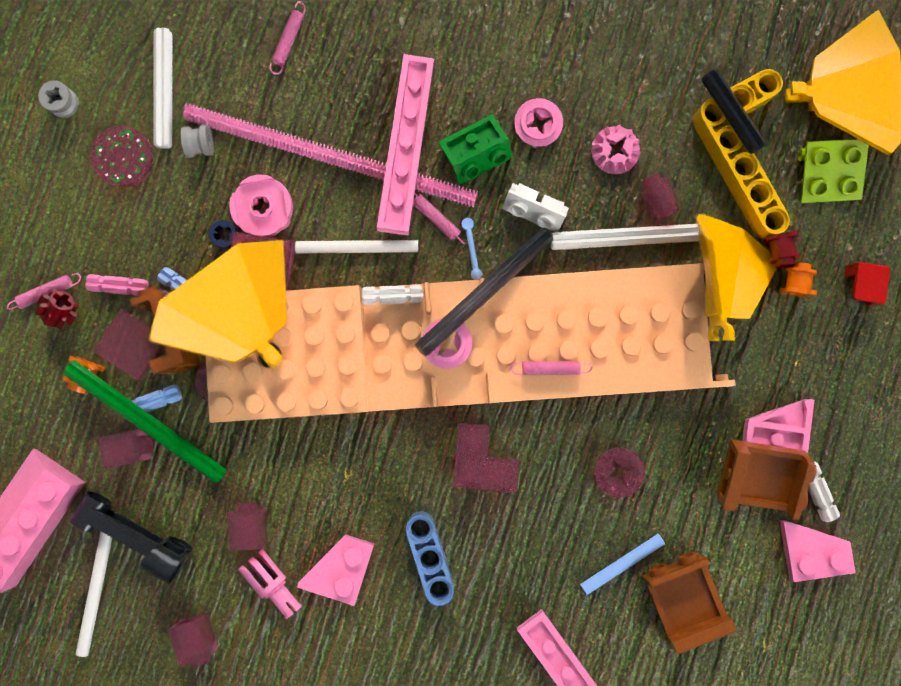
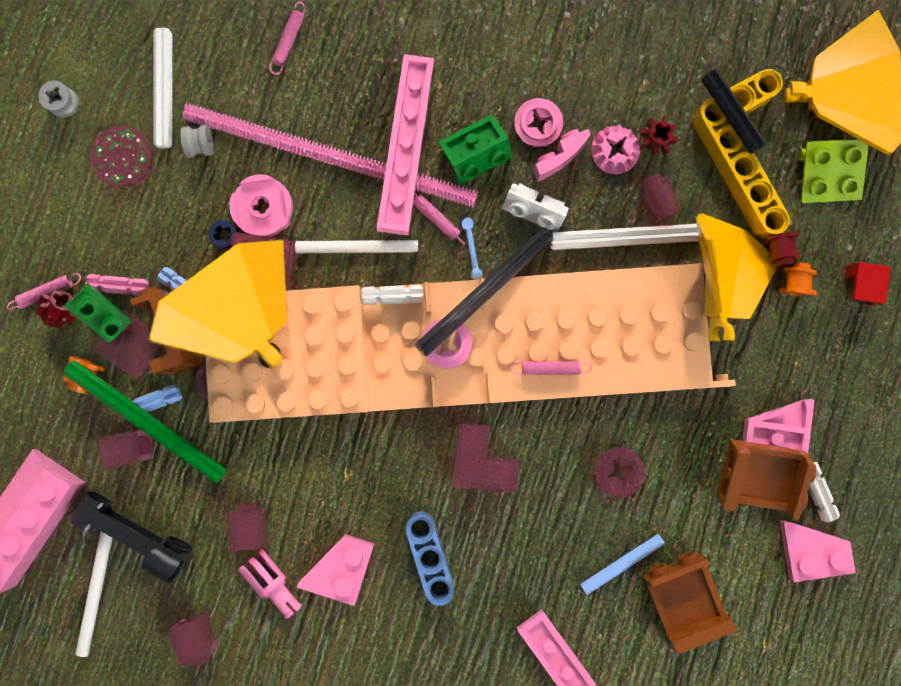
(98, 313): none -> green hips
(567, 149): none -> bright pink slope
(659, 144): none -> dark red gear

